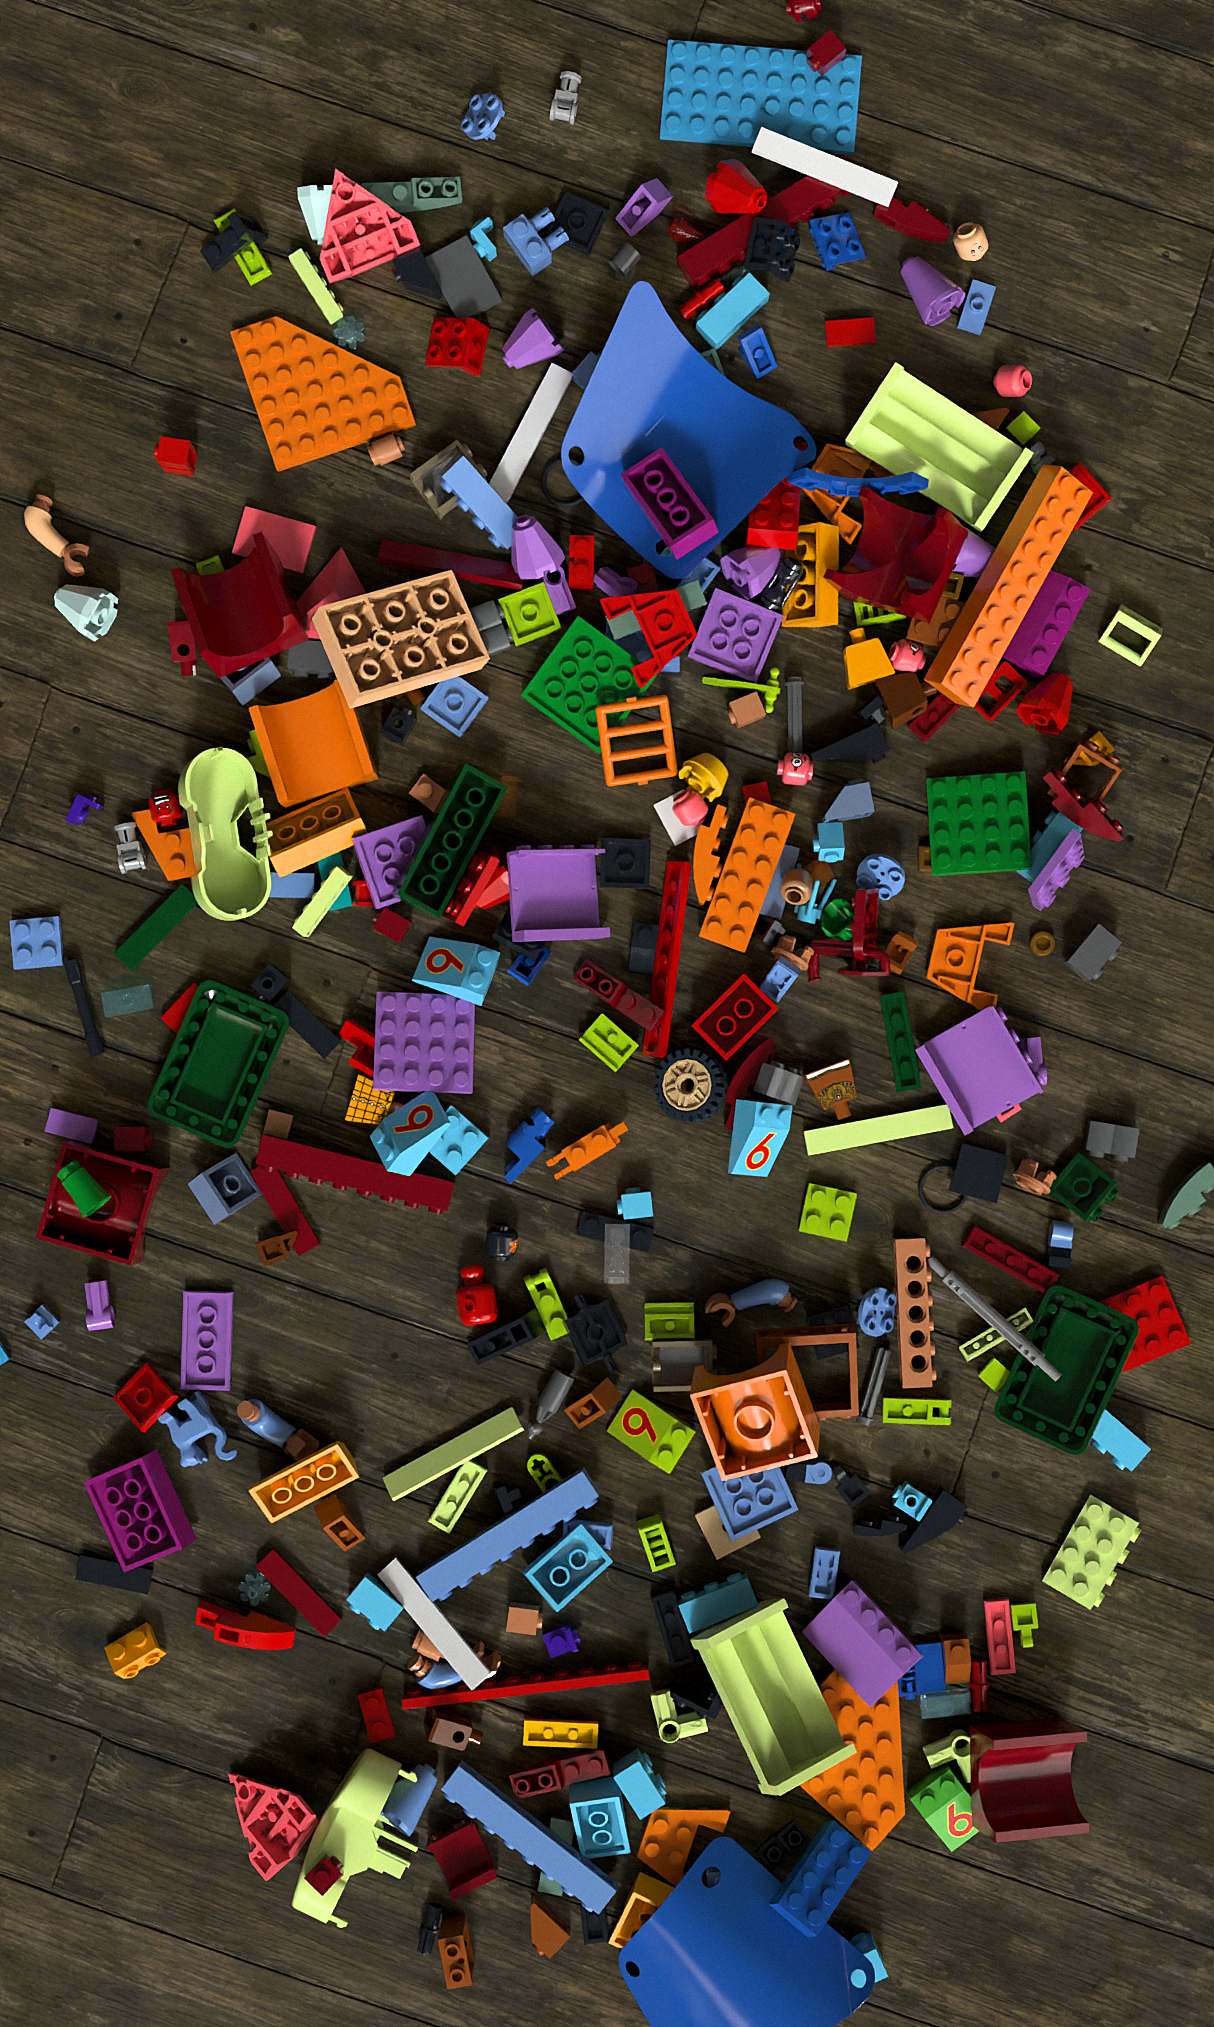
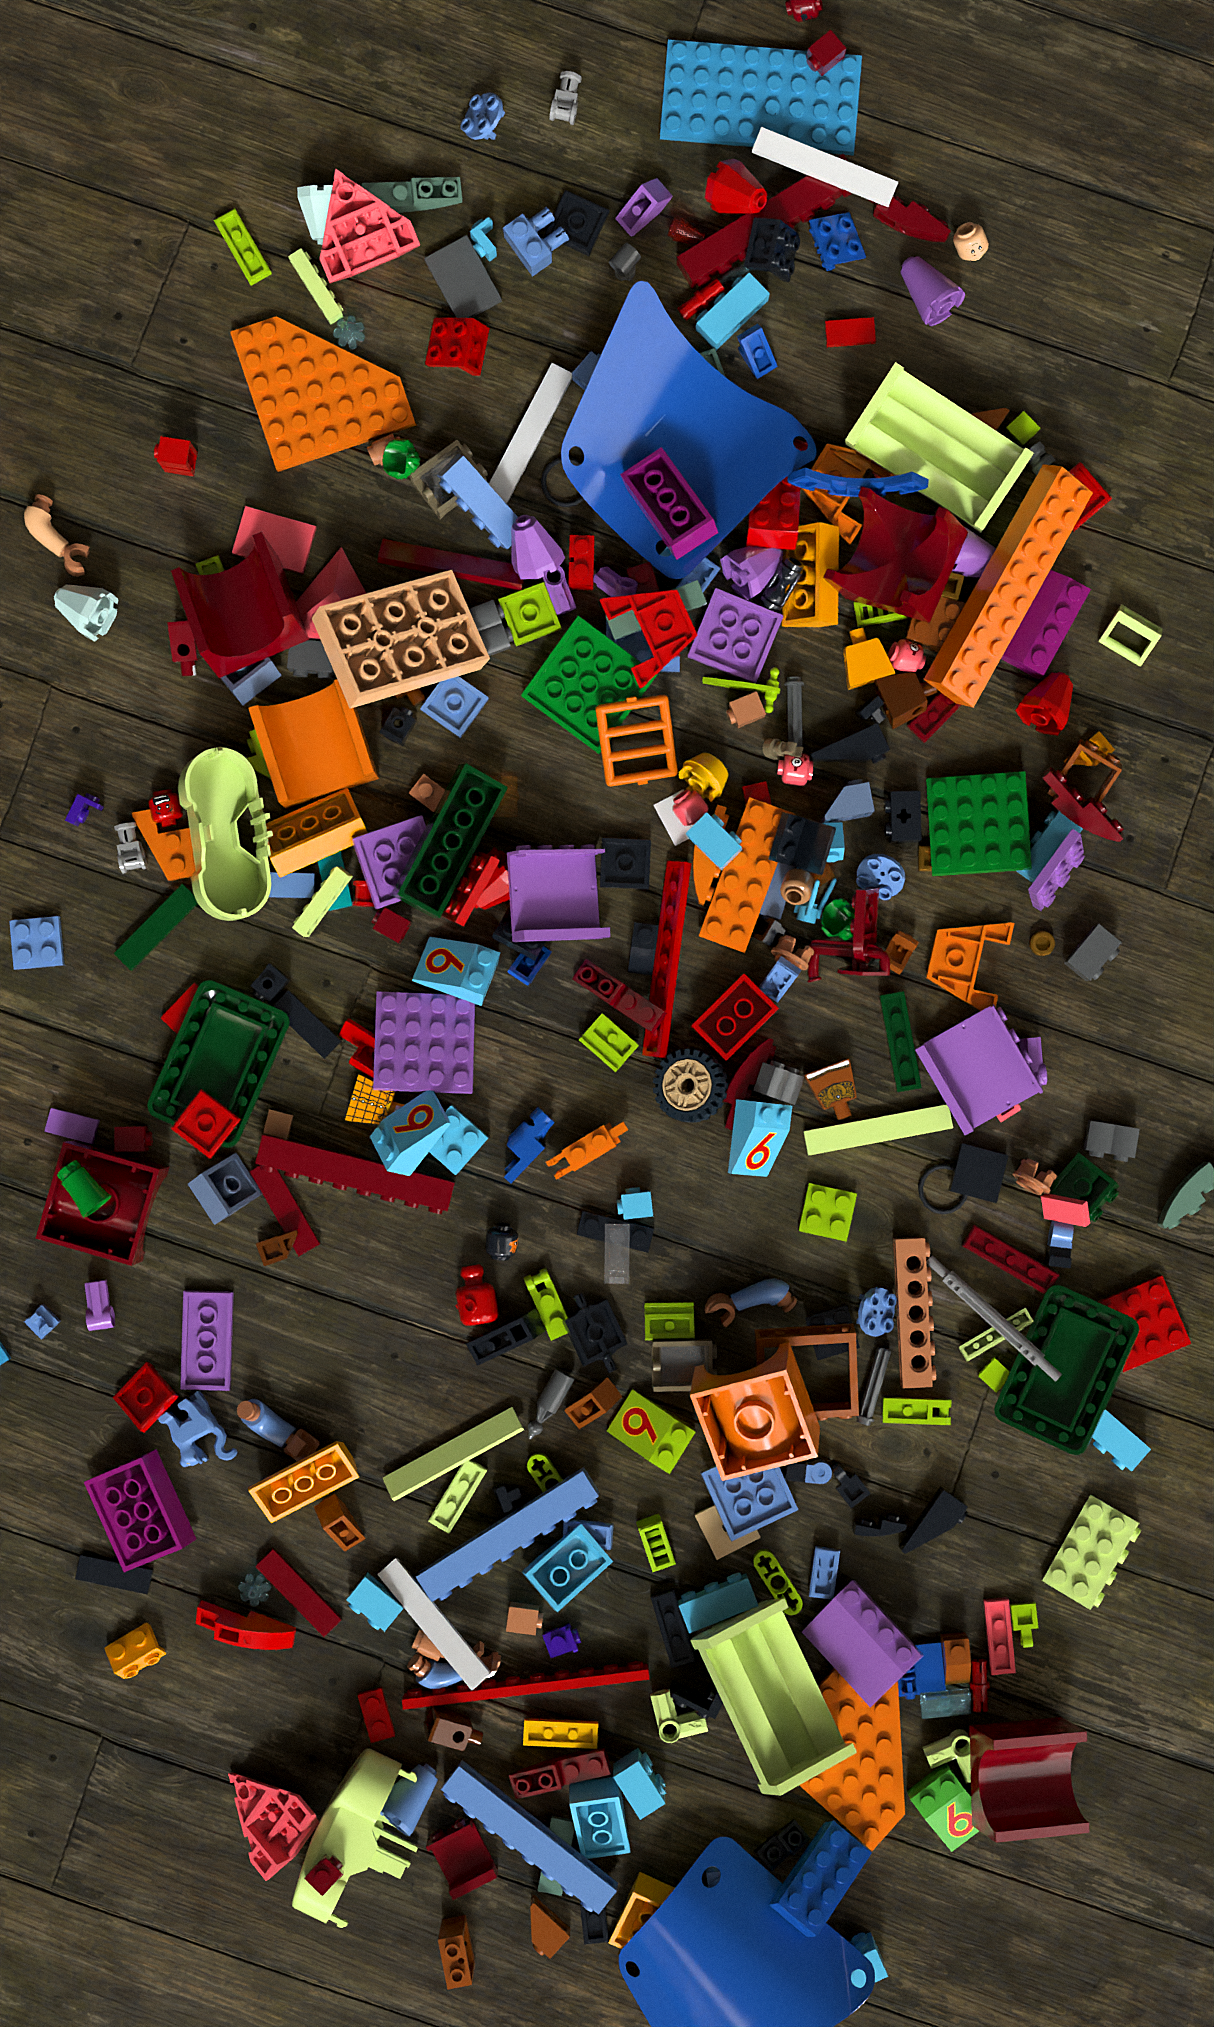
(76, 981): black piece -> none
(127, 1000): clear light blue plate -> none
(206, 1123): none -> red plate
(233, 240): black bracket -> none
(400, 458): none -> green hair
(415, 274): black slope -> none
(429, 1928): black axle -> none
(531, 342): medium lavender cone -> none
(671, 1835): orange wing -> none
(714, 840): none -> medium azure brick
(773, 1562): none -> lime beam
(774, 748): none -> dark tan piece
(802, 843): none -> black bracket
(910, 804): none -> black brick
(921, 1502): medium azure brick -> none
(976, 307): medium blue plate -> none
(1002, 699): red piece -> none
(1012, 380): coral head -> none
(1065, 1210): none -> coral tile

